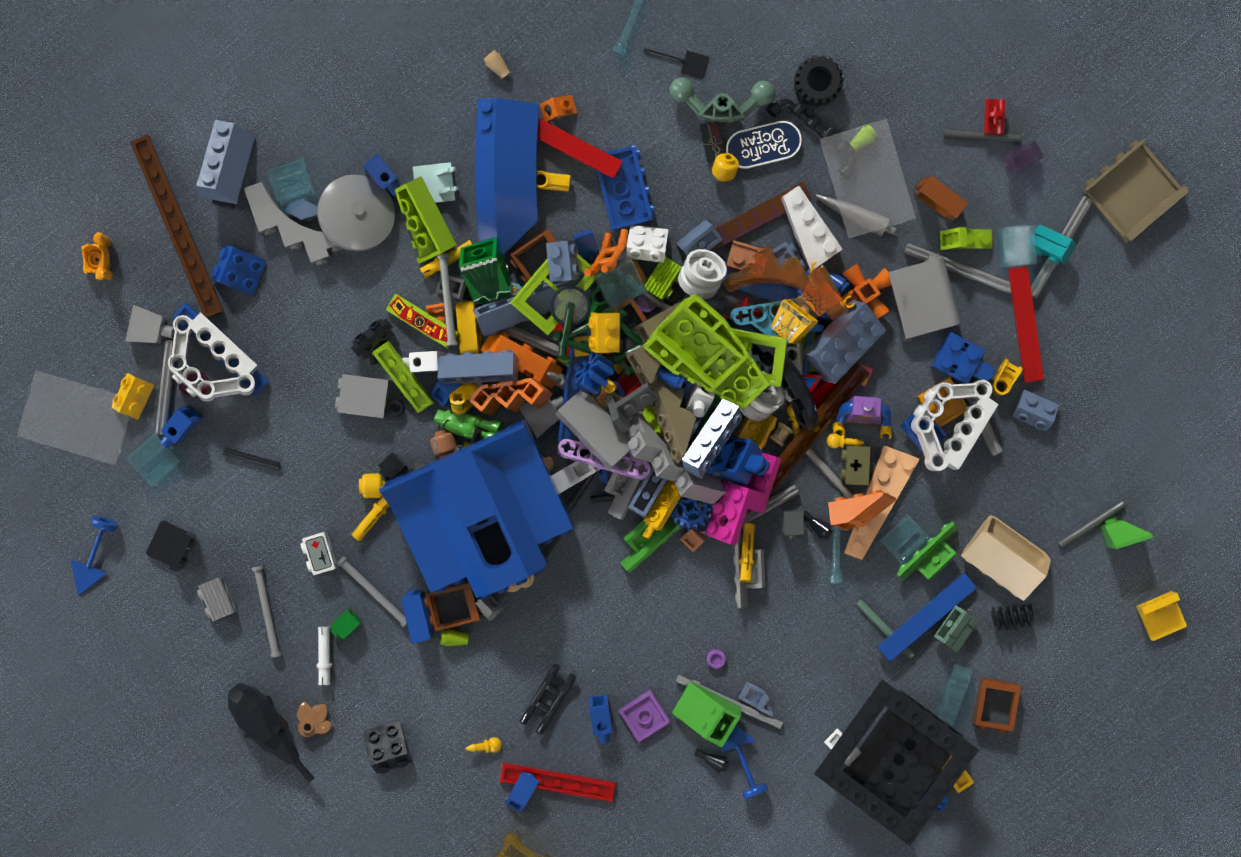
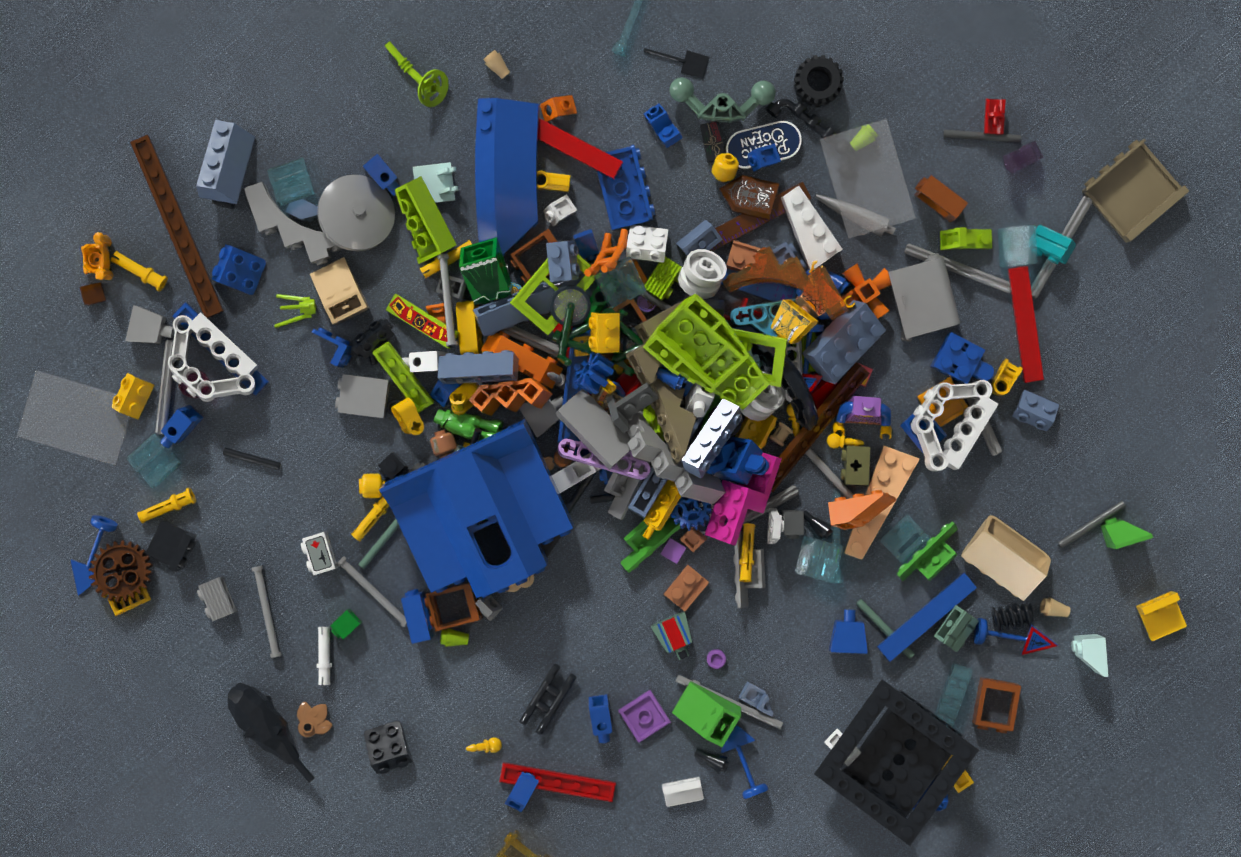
(92, 294): none -> reddish brown slope
(122, 588): none -> reddish brown gear
(132, 605): none -> yellow slope
(146, 274): none -> yellow pin
(175, 502): none -> yellow pin
(307, 307): none -> lime plant
(339, 291): none -> tan slope
(342, 354): none -> blue bracket
(379, 544): none -> sand green bar
(406, 415): none -> yellow piece
(424, 85): none -> lime dish
(559, 210): none -> white bracket
(560, 461): none -> dark orange tile
(662, 125): none -> blue slope
(673, 550): none -> medium lavender tile
(674, 634): none -> torso
(682, 791): none -> white panel
(686, 588): none -> nougat plate
(751, 196): none -> reddish brown tile
(763, 157): none -> blue bracket
(775, 526): none -> white wing
(819, 559): none -> clear light blue slope
(848, 635): none -> blue torso
(1034, 641): none -> blue piece
(1054, 608): none -> tan cone
(1092, 652): none -> light aqua slope

